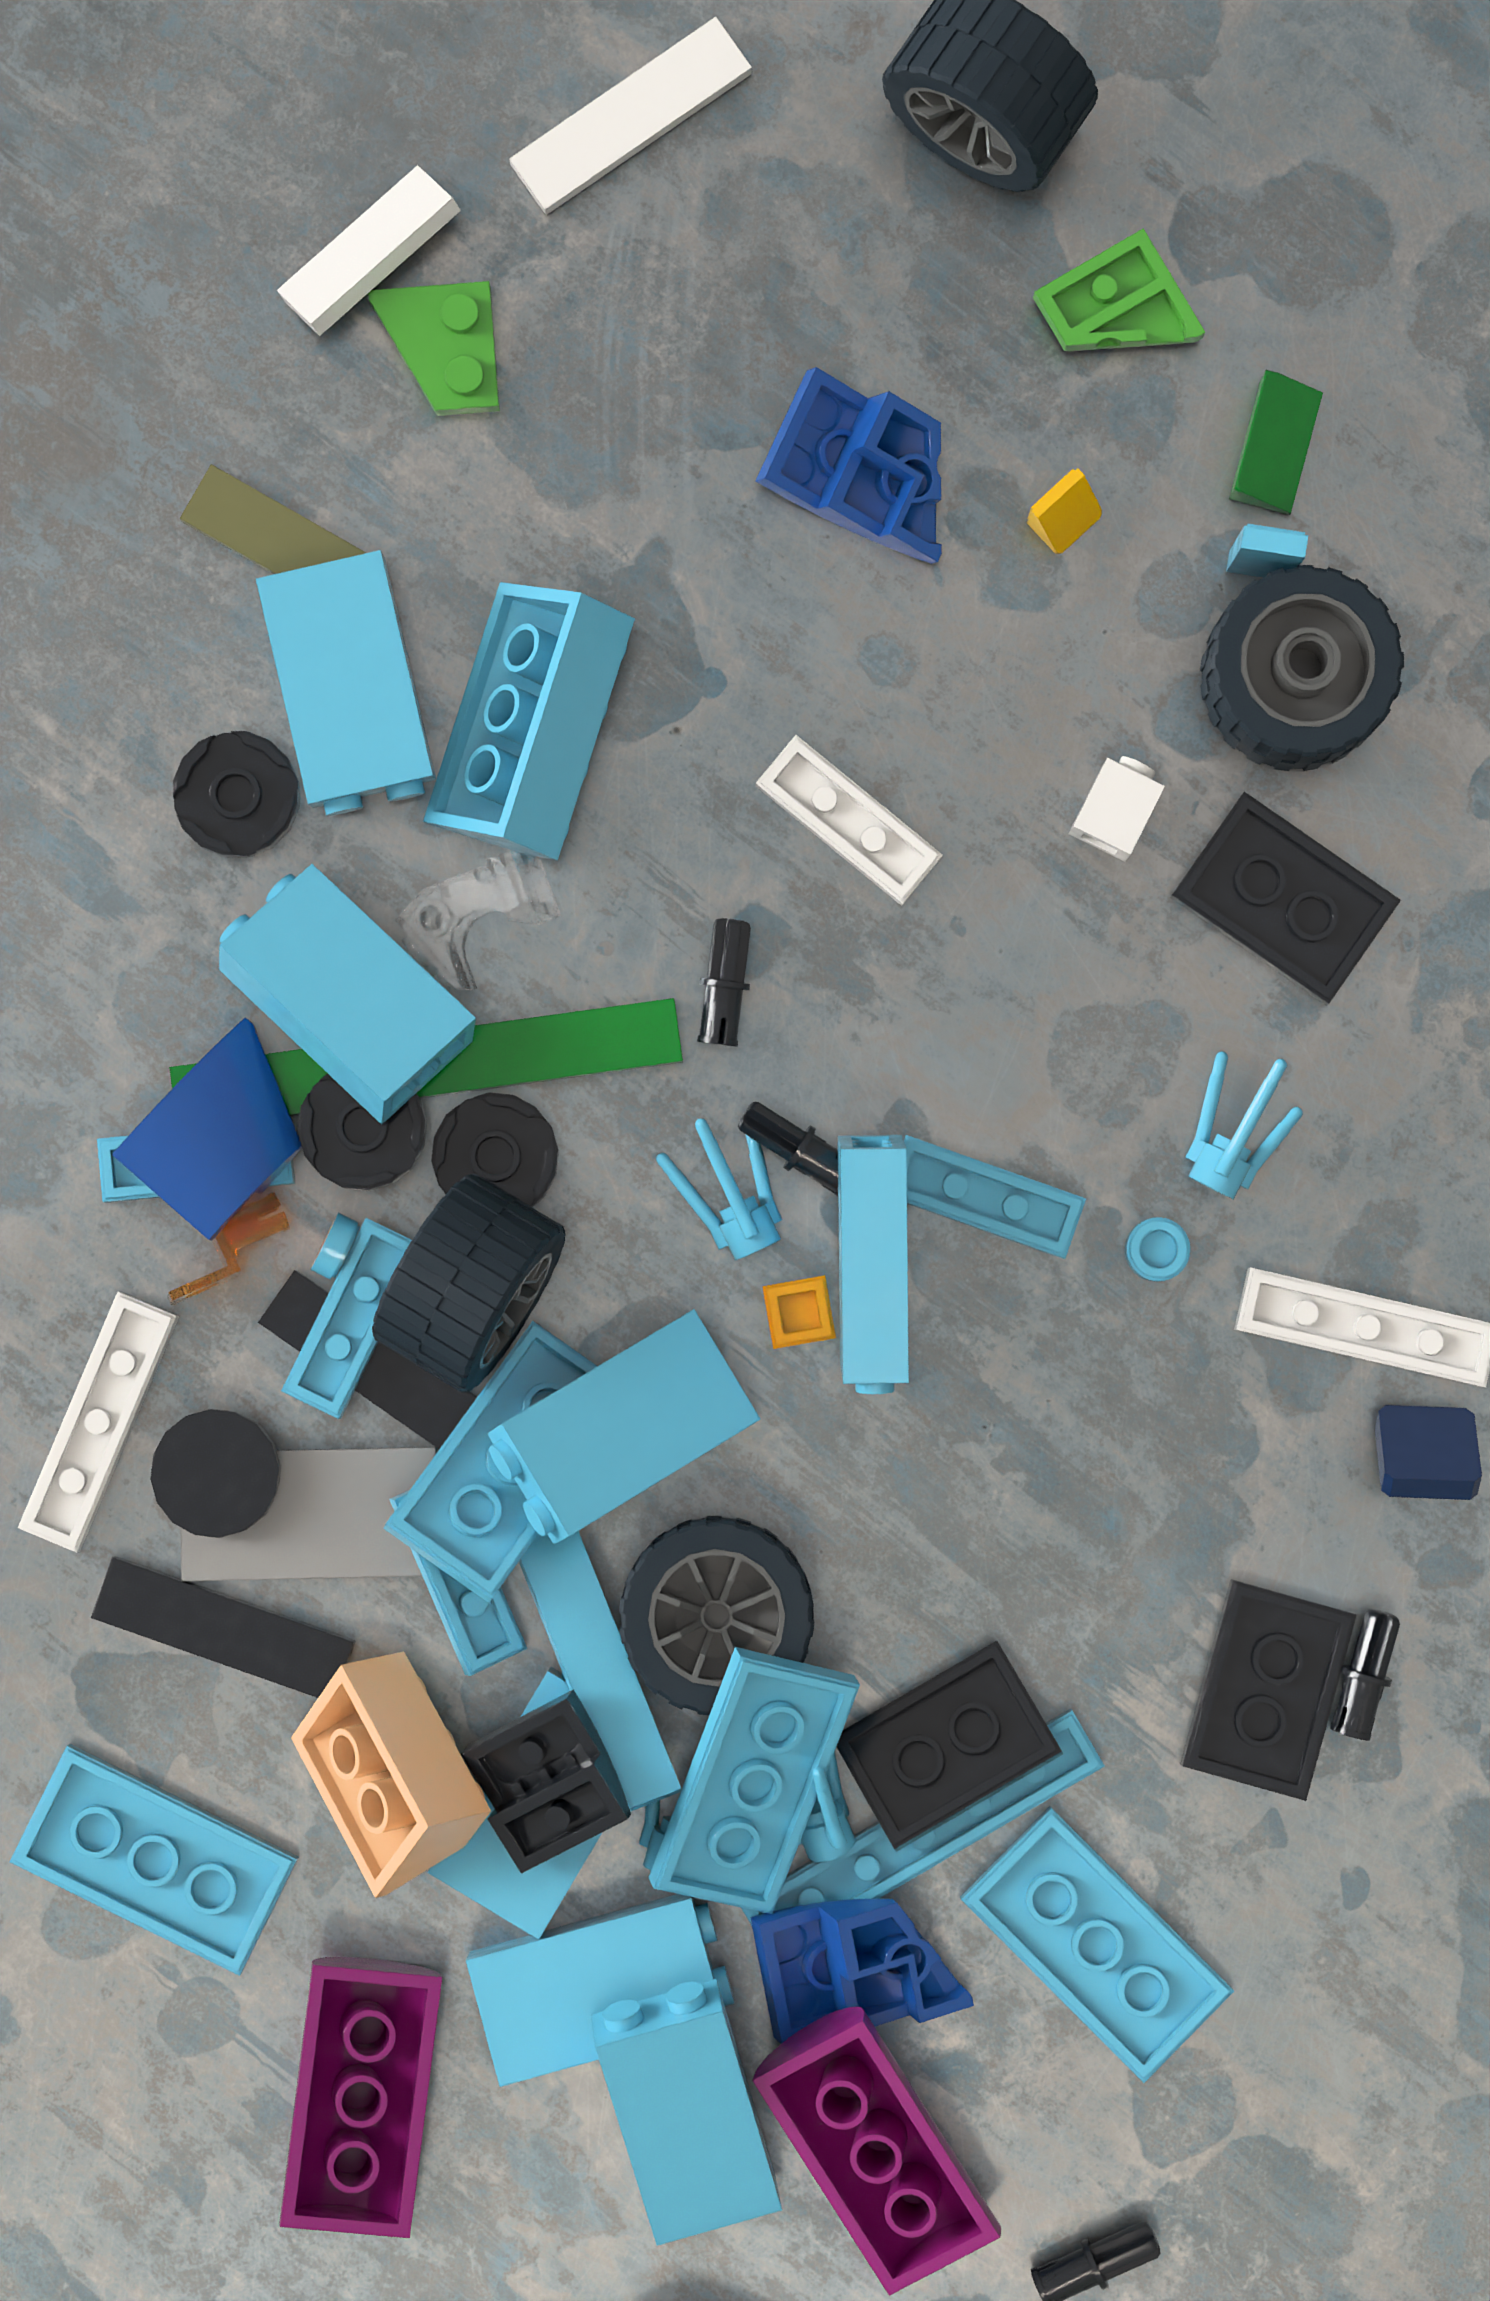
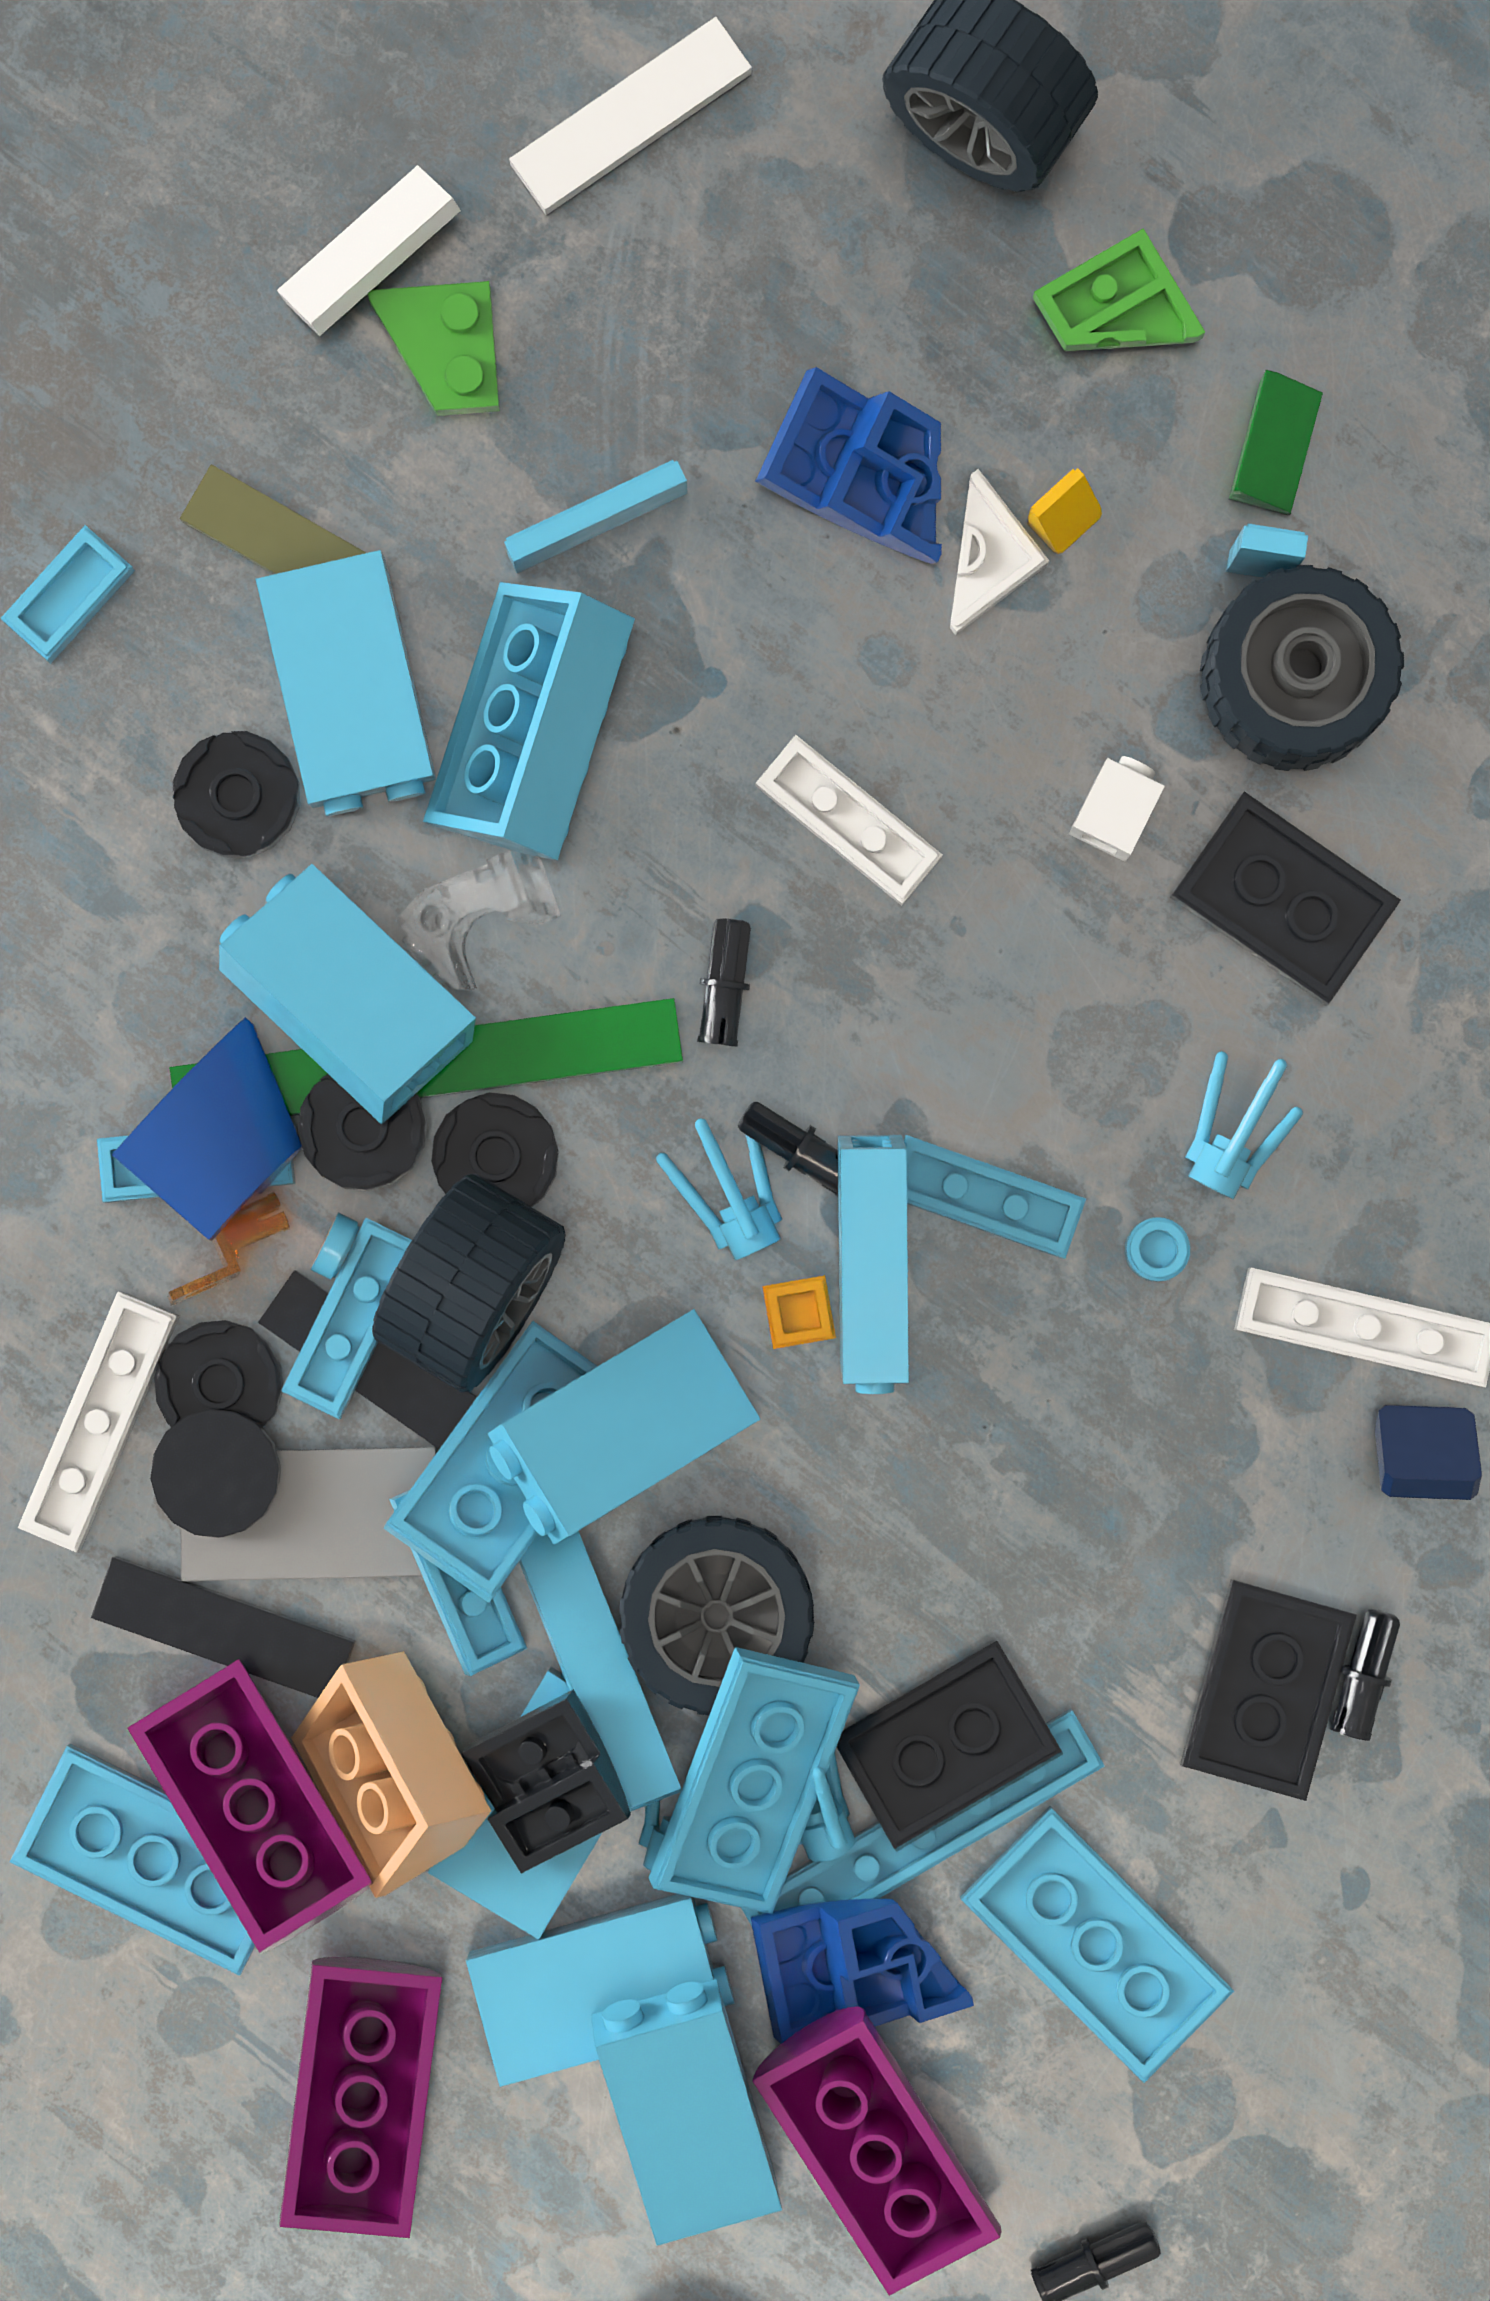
(67, 594): none -> medium azure tile
(219, 1369): none -> black tile
(250, 1807): none -> magenta brick
(596, 516): none -> medium azure tile
(993, 555): none -> white tile

